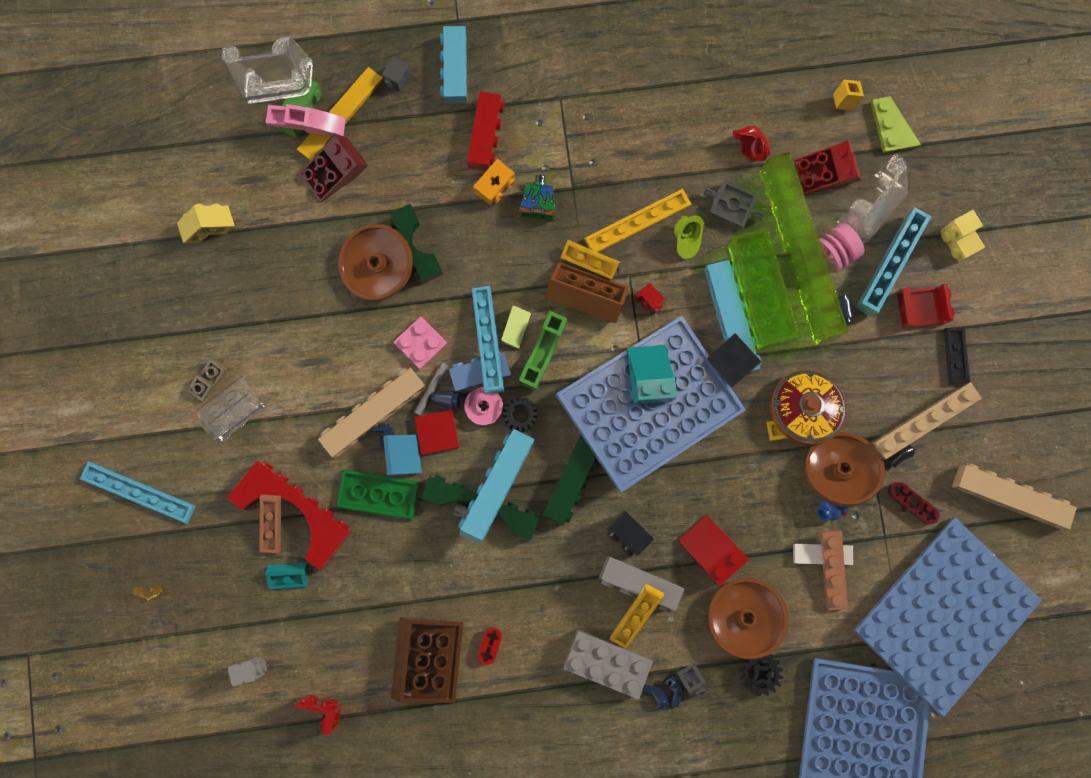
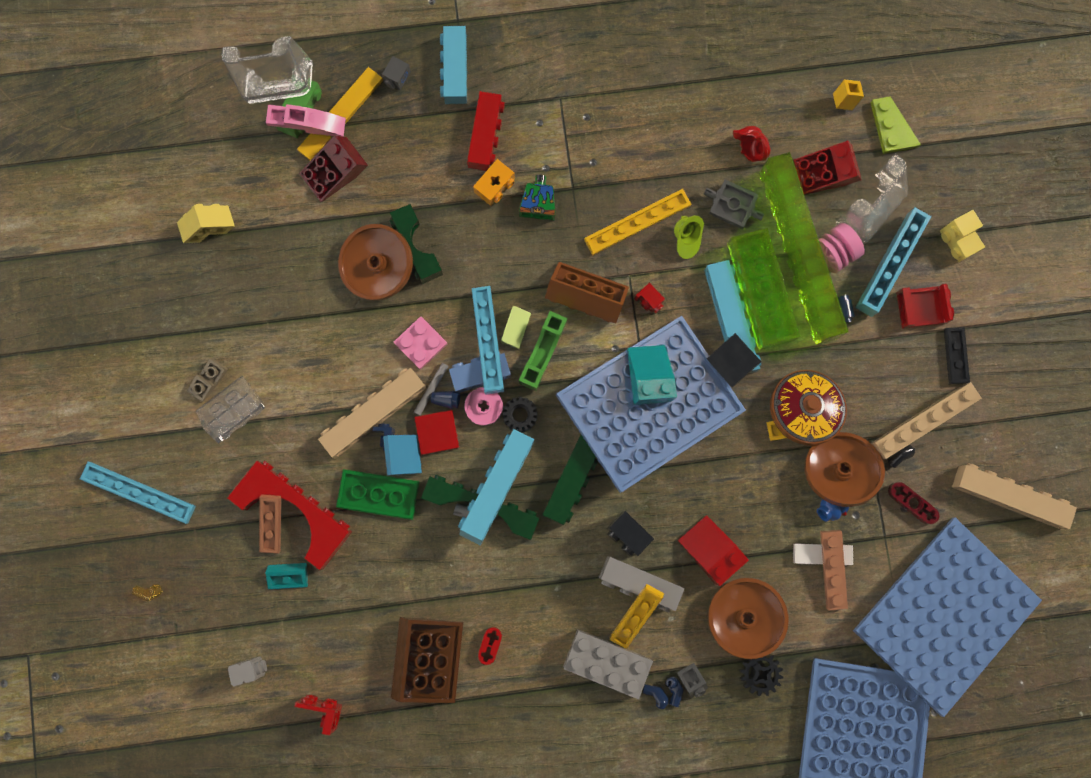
(589, 259): yellow tile -> none

